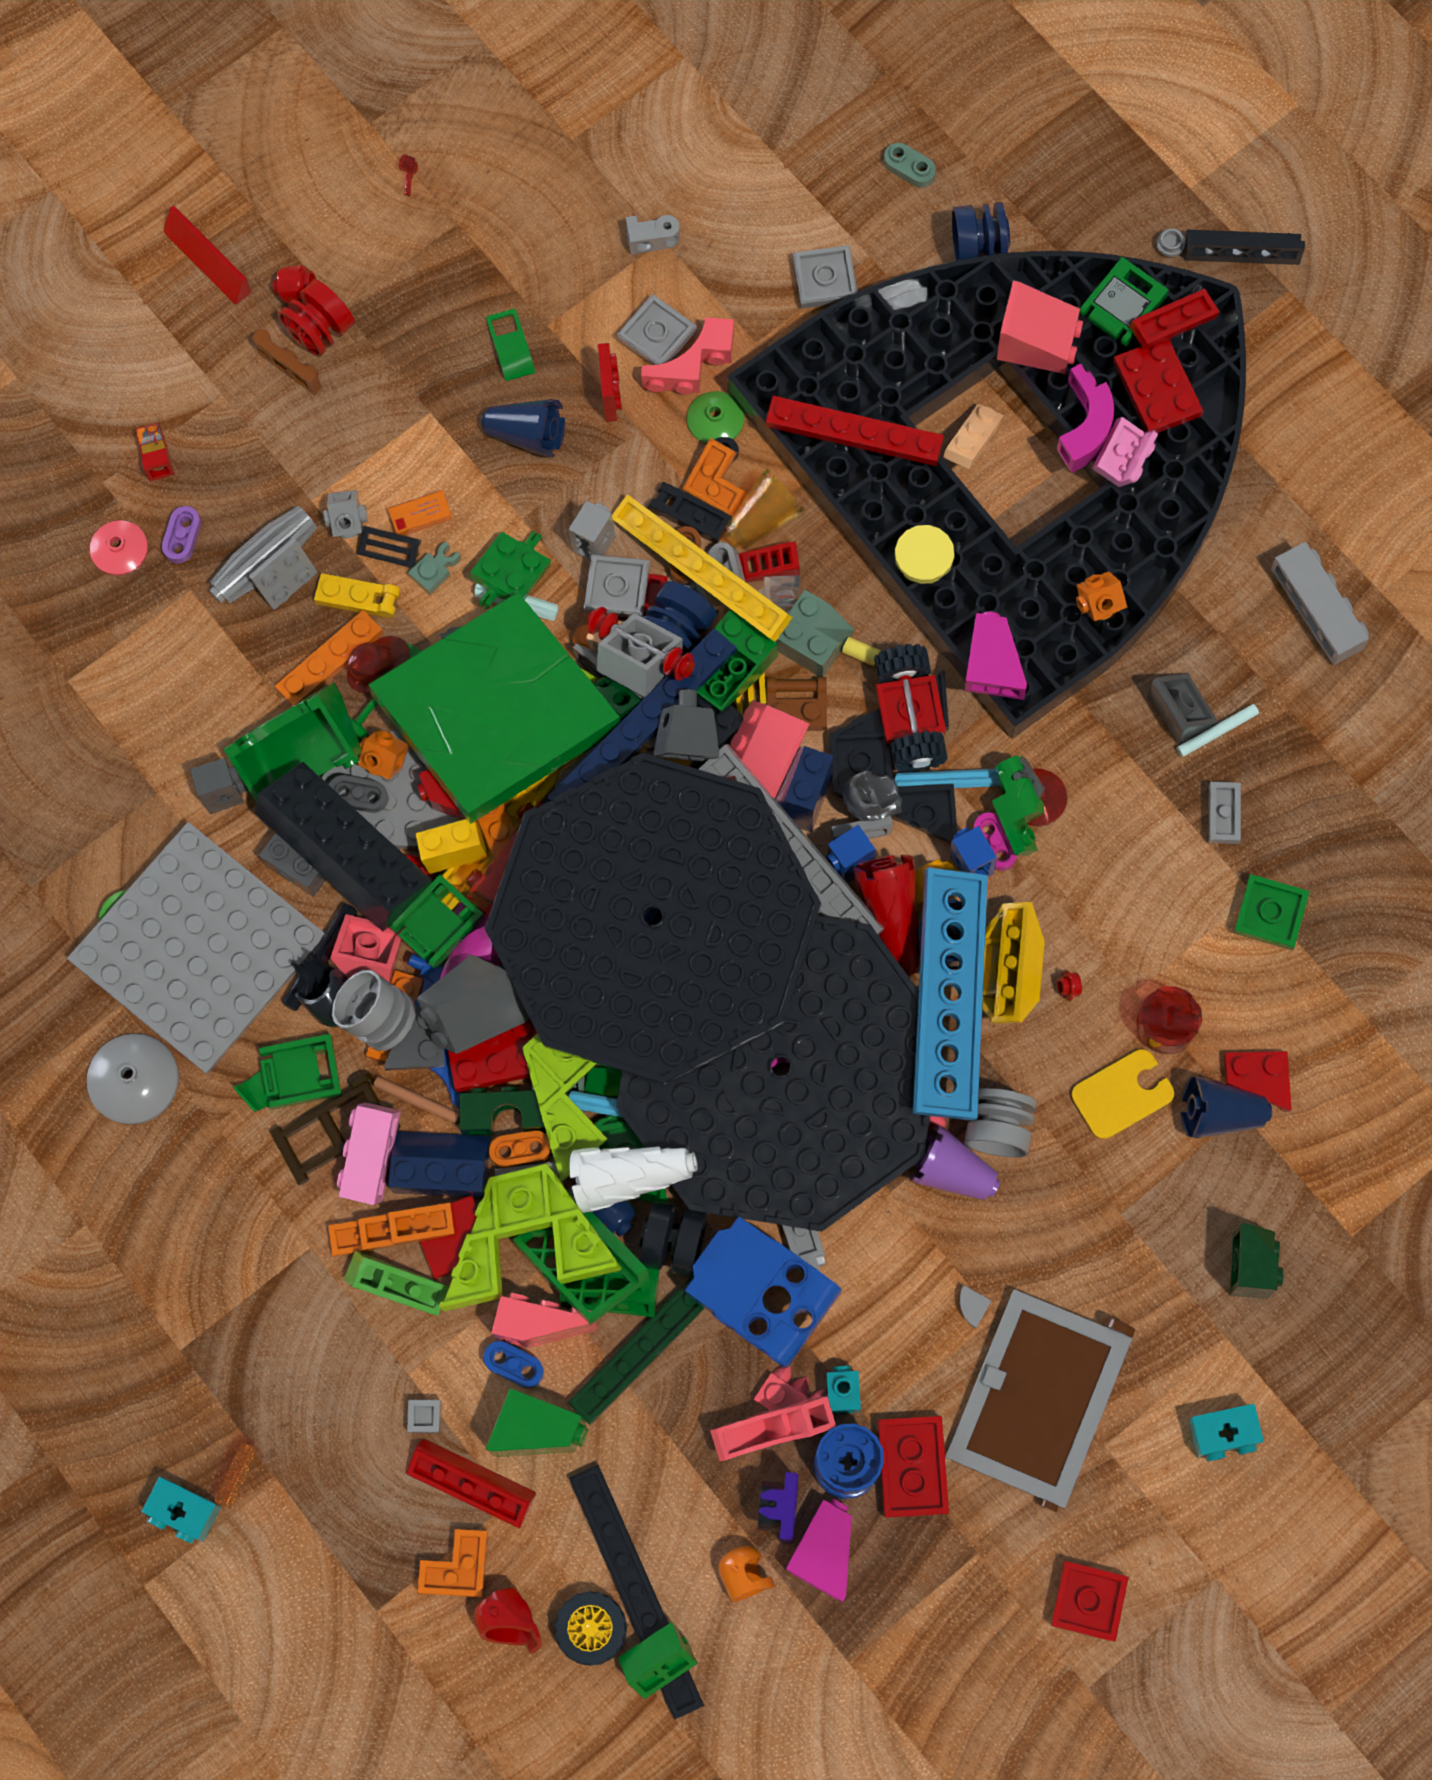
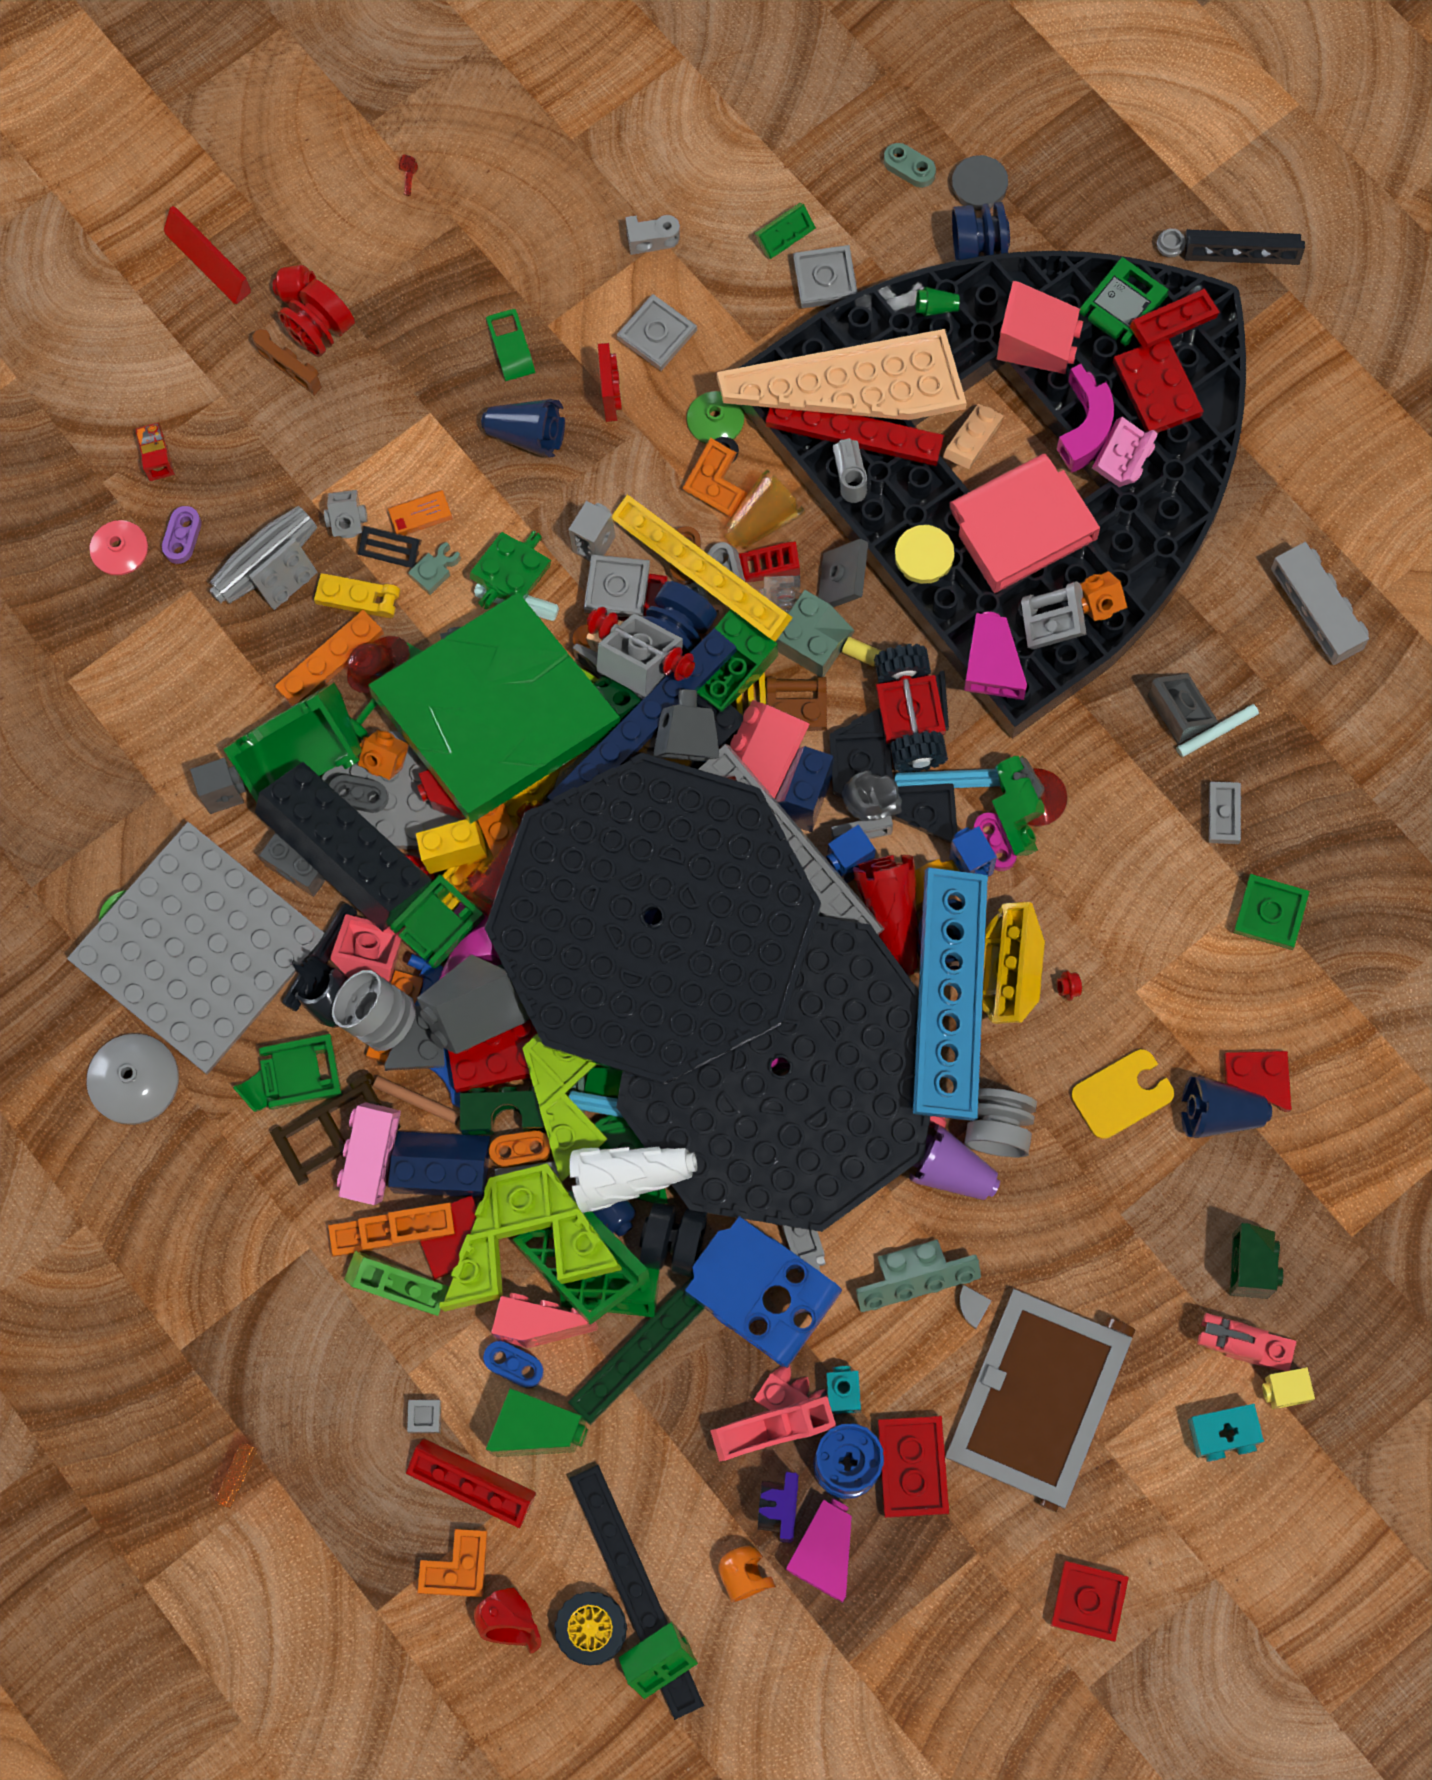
(166, 1497): teal brick -> none
(685, 372): coral arch -> none
(690, 512): black plate -> none
(785, 230): none -> green plate
(843, 573): none -> dark grey plate
(850, 469): none -> light grey piece
(879, 379): none -> light nougat wing
(914, 1274): none -> sand green bracket
(936, 302): none -> green cone
(980, 181): none -> dark grey tile
(1023, 522): none -> coral piece
(1056, 624): none -> light grey plate
(1168, 1020): clear red brick -> none
(1247, 1343): none -> coral plate
(1288, 1388): none -> light yellow brick

